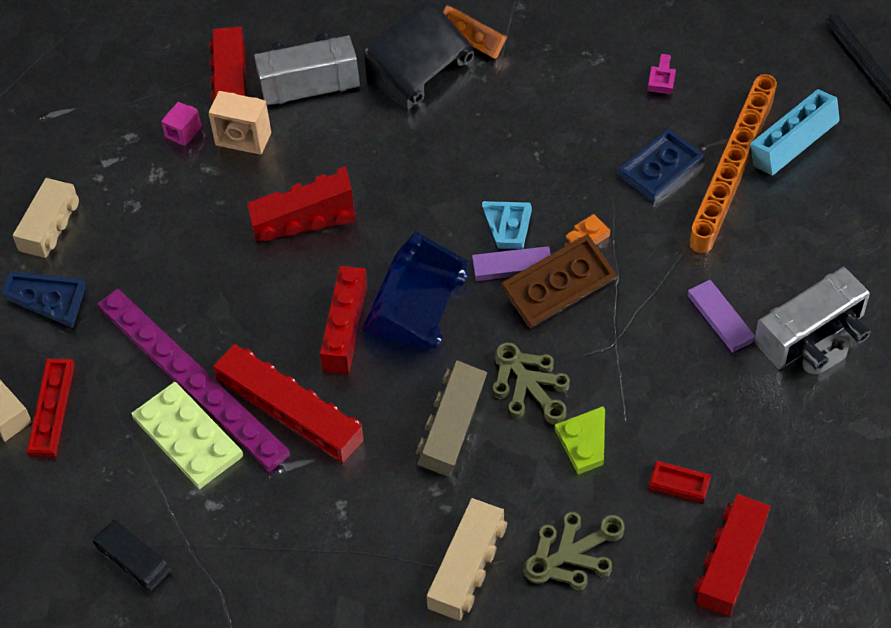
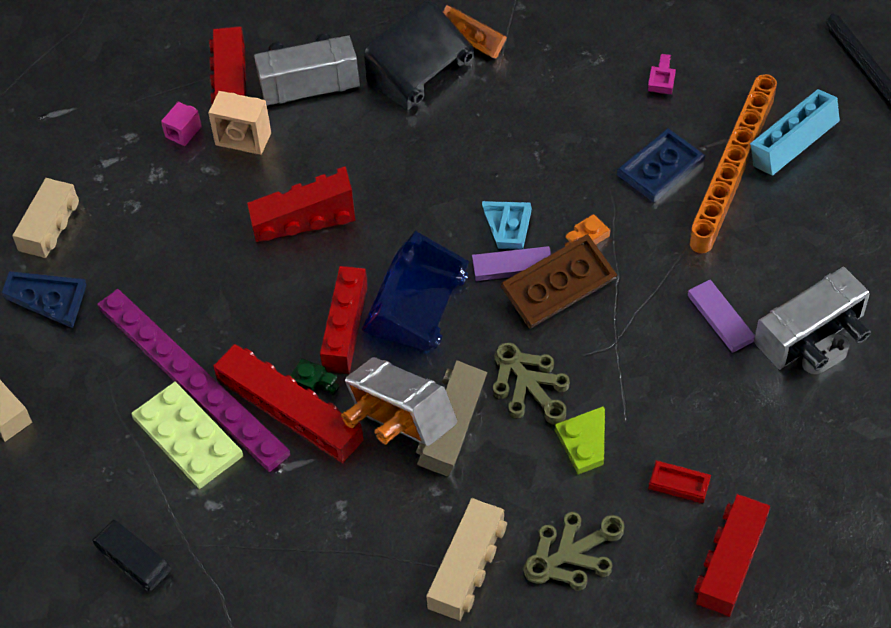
(50, 408): red tile -> none
(314, 376): none -> dark green plate
(398, 402): none -> flat silver piece

